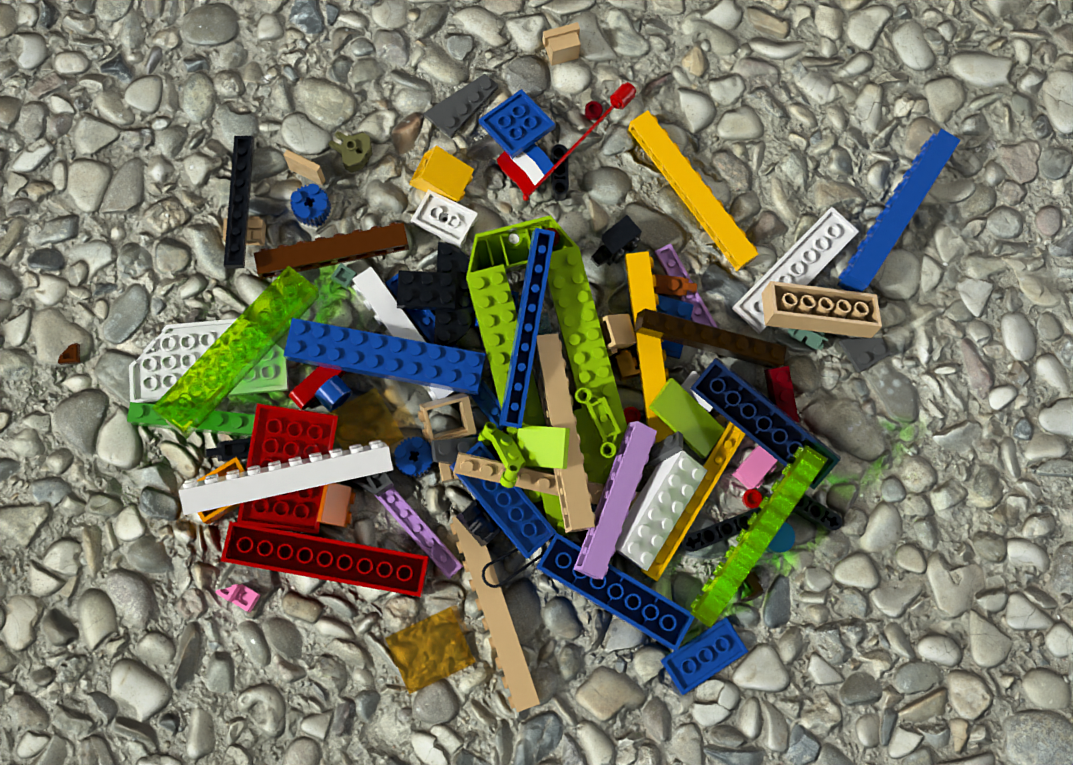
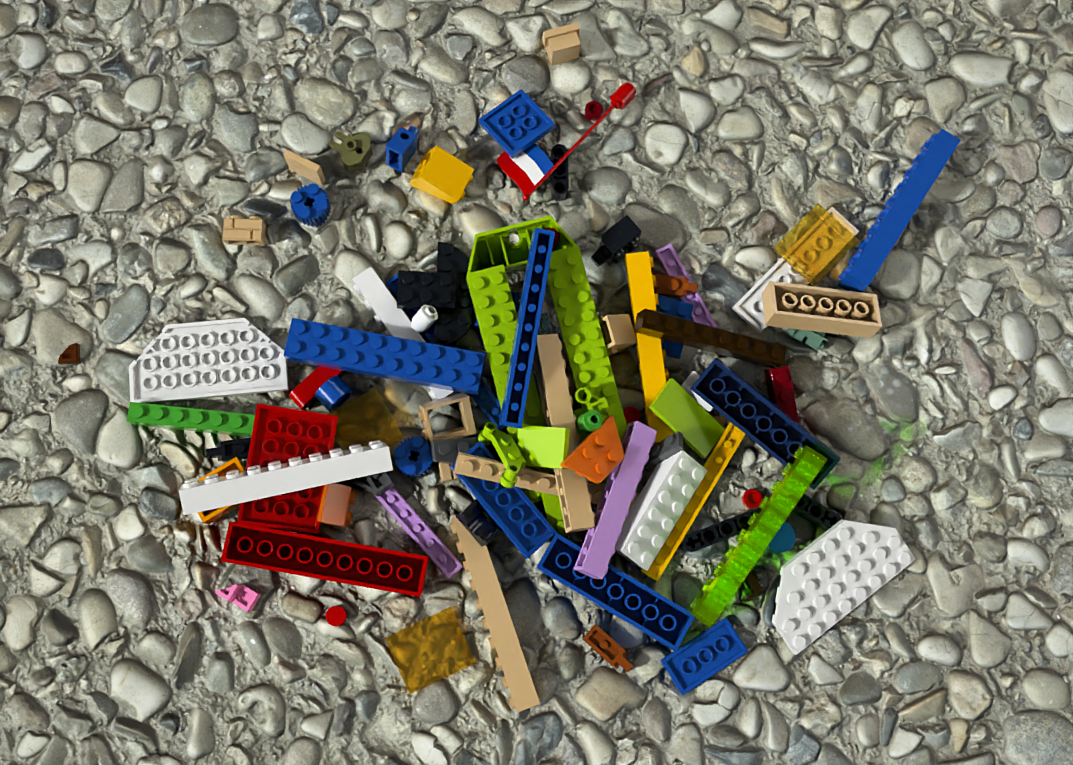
(236, 352): clear neon green brick -> none
(239, 202): black tile -> none
(332, 250): reddish brown brick -> none
(336, 615): none -> red tile
(343, 276): sand green plate -> none
(401, 148): none -> blue torso
(424, 318): none -> white brick
(431, 215): white piece -> none
(461, 106): dark grey wing -> none
(514, 574): black piece -> none
(590, 421): none -> bright green brick
(597, 453): none -> orange wing
(607, 648): none -> dark orange hinge
(626, 365): pearl gold brick -> none
(693, 191): yellow brick -> none
(755, 468): bright pink brick -> none
(815, 244): none -> clear yellow piece
(835, 578): none -> white plate
(864, 351): dark grey wing -> none

